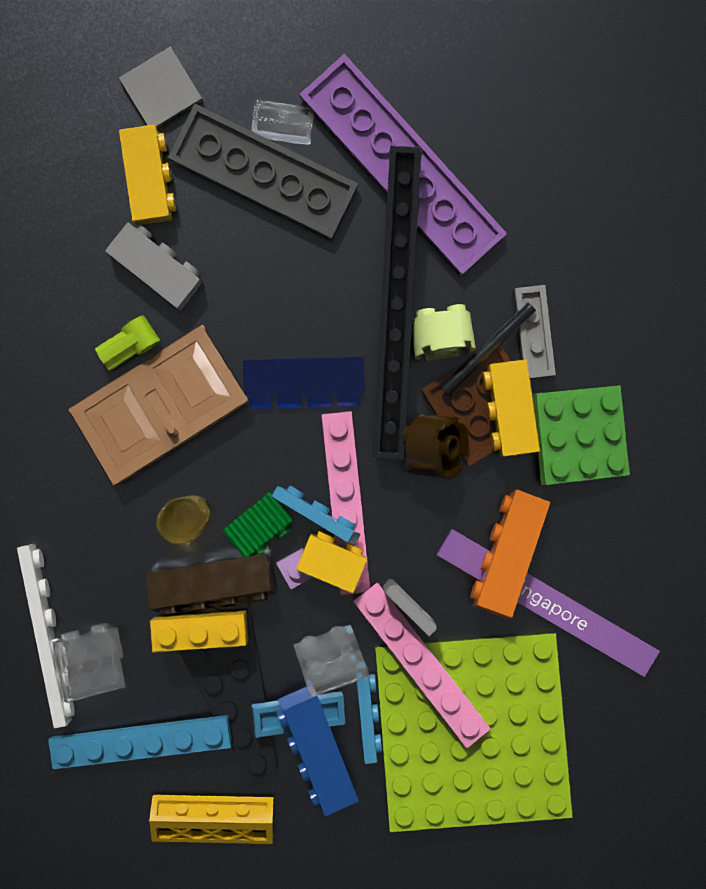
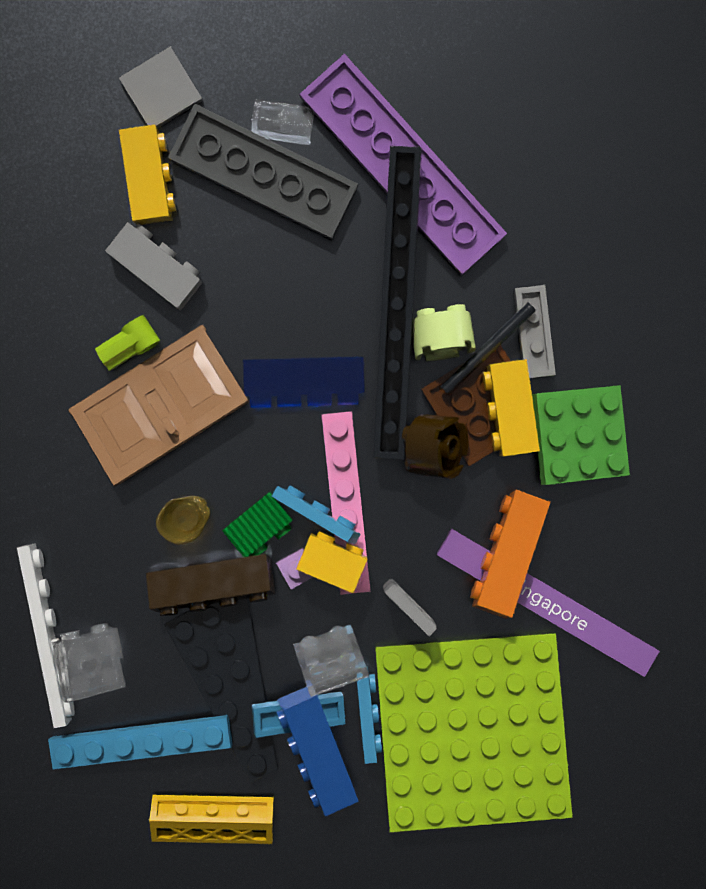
(199, 631): yellow brick -> none
(422, 665): bright pink plate -> none

